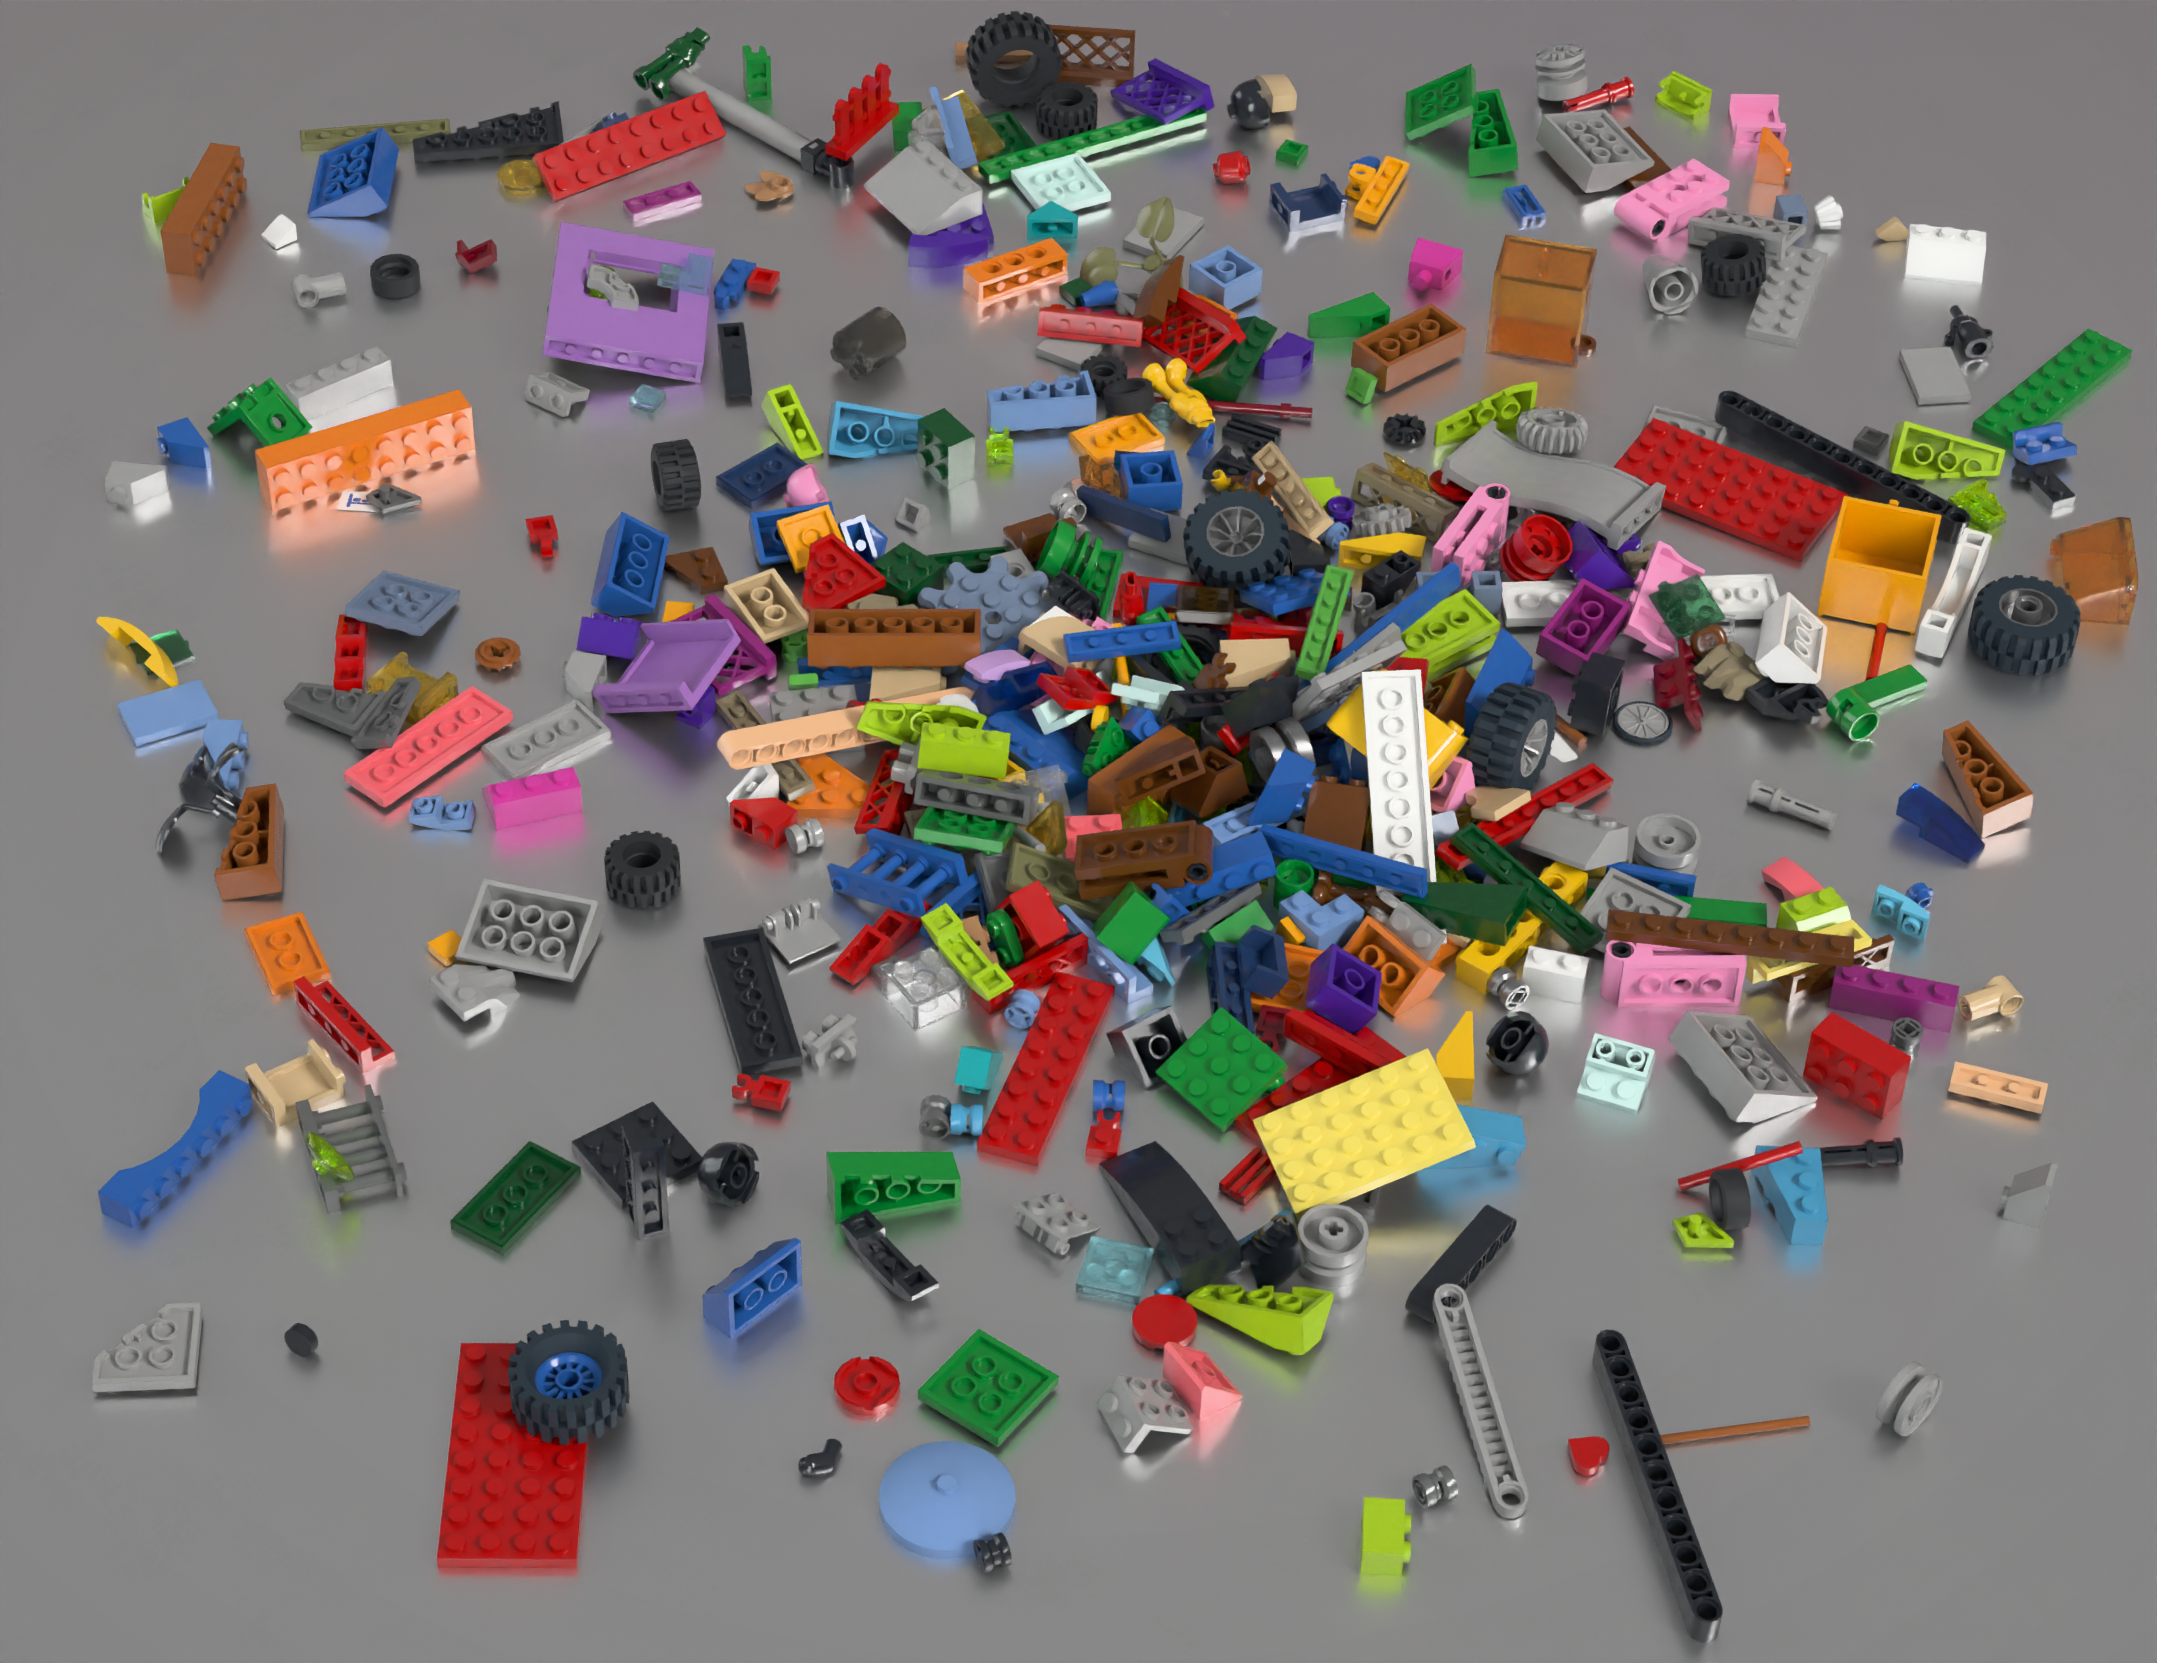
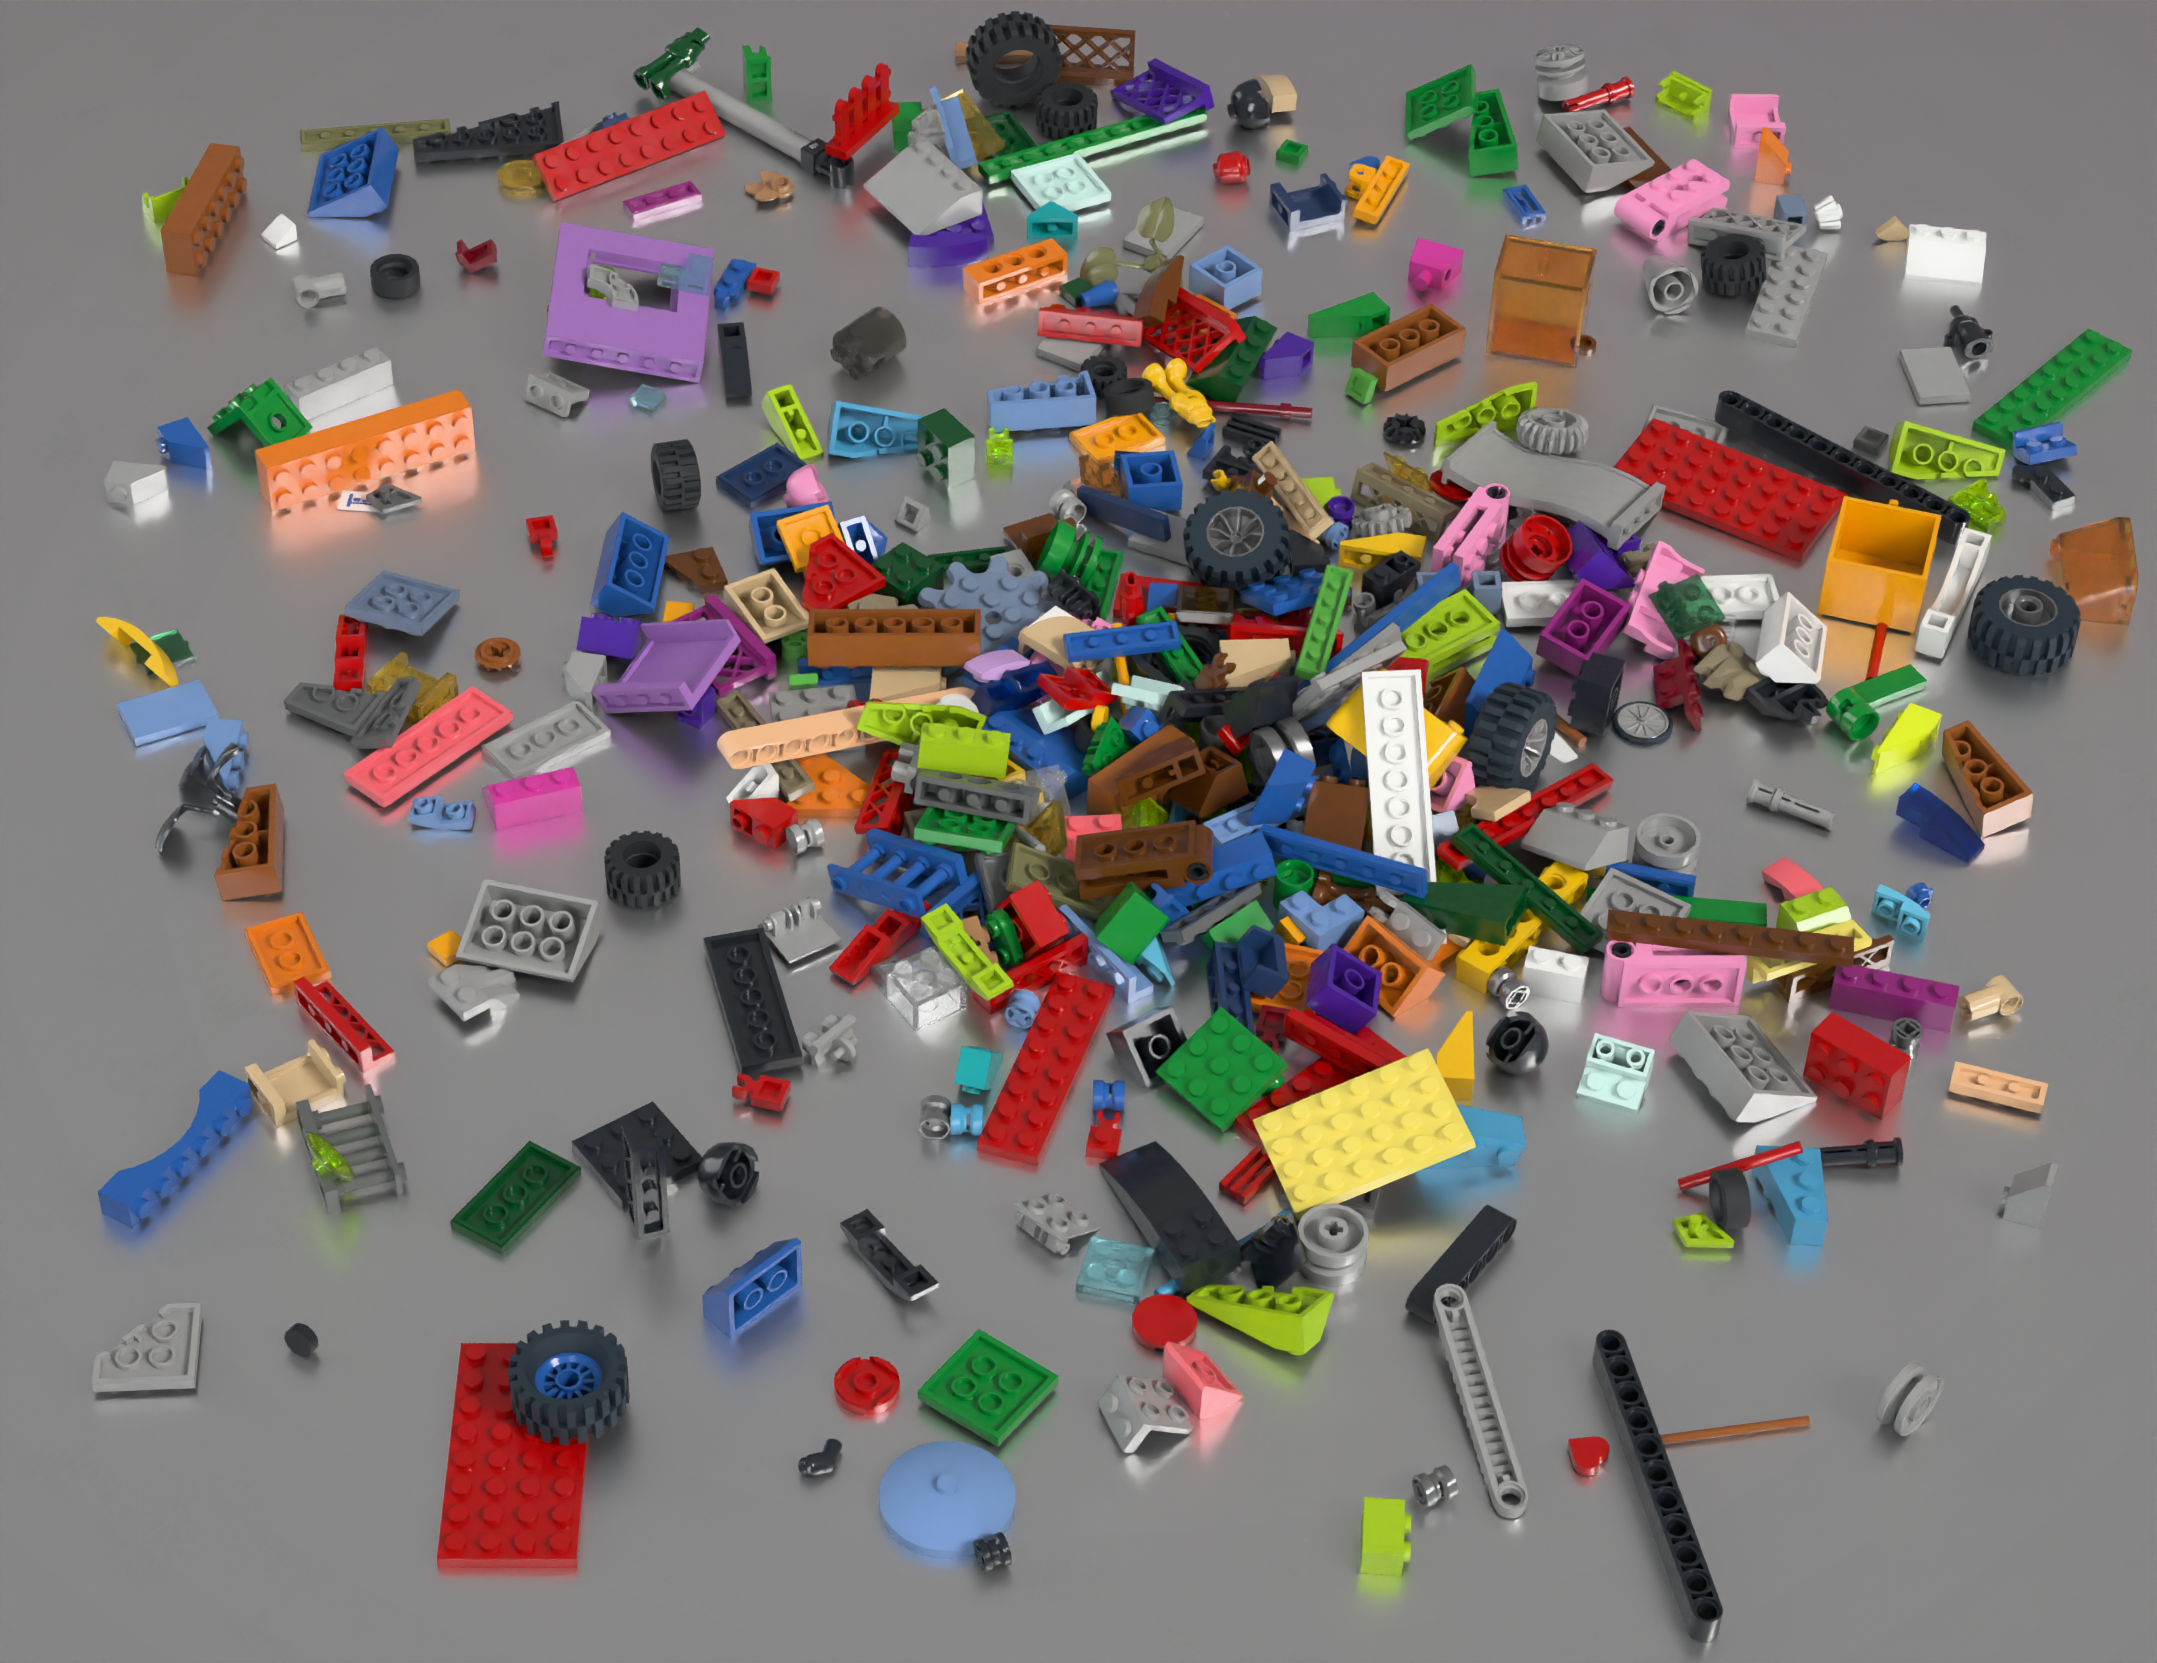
(890, 1181): green wedge -> none
(1910, 737): none -> neon yellow slope

